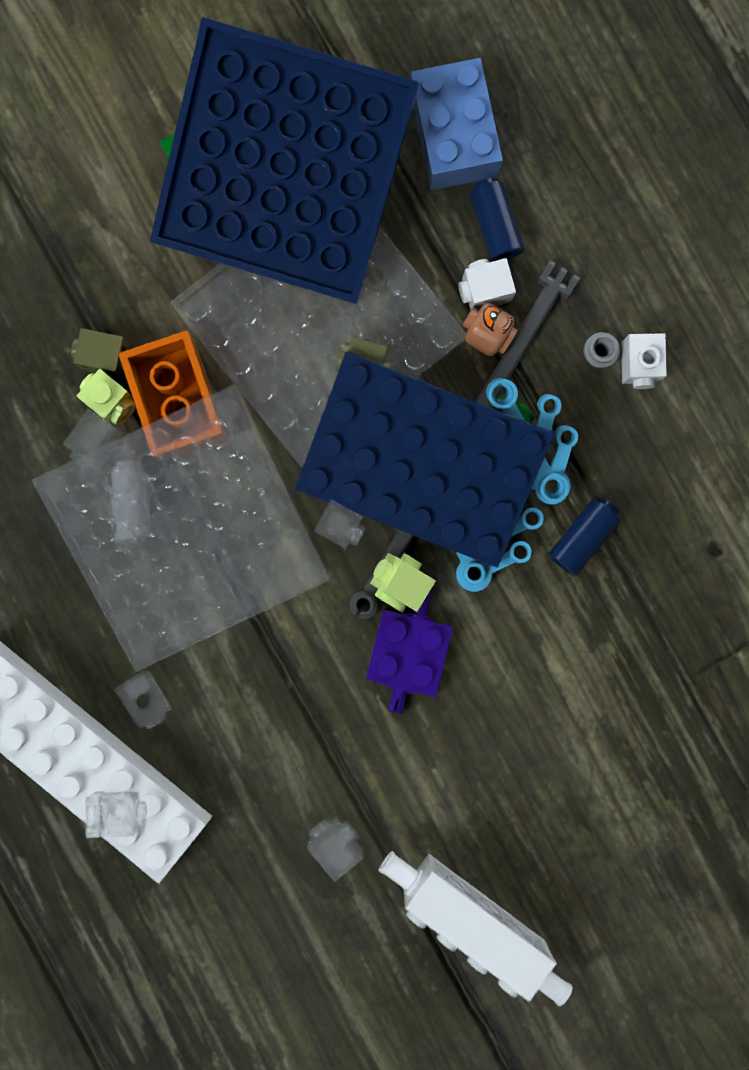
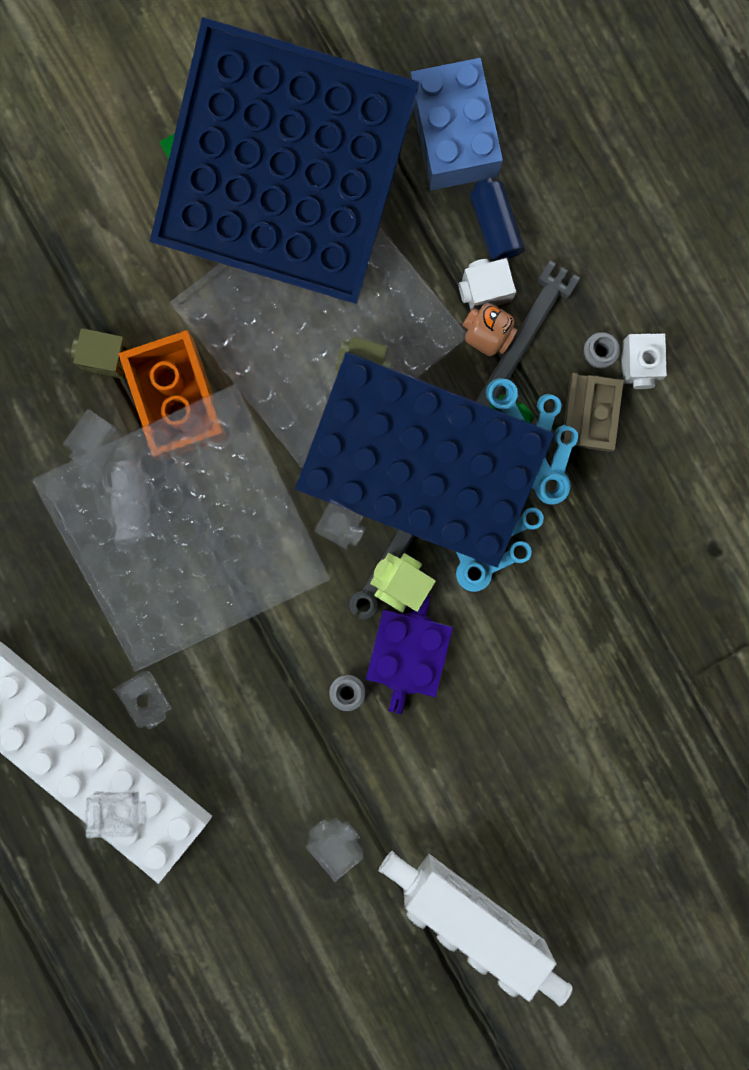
(106, 398): yellowish green brick -> none
(347, 704): none -> light grey plate
(585, 536): dark blue brick -> none
(593, 411): none -> dark tan plate

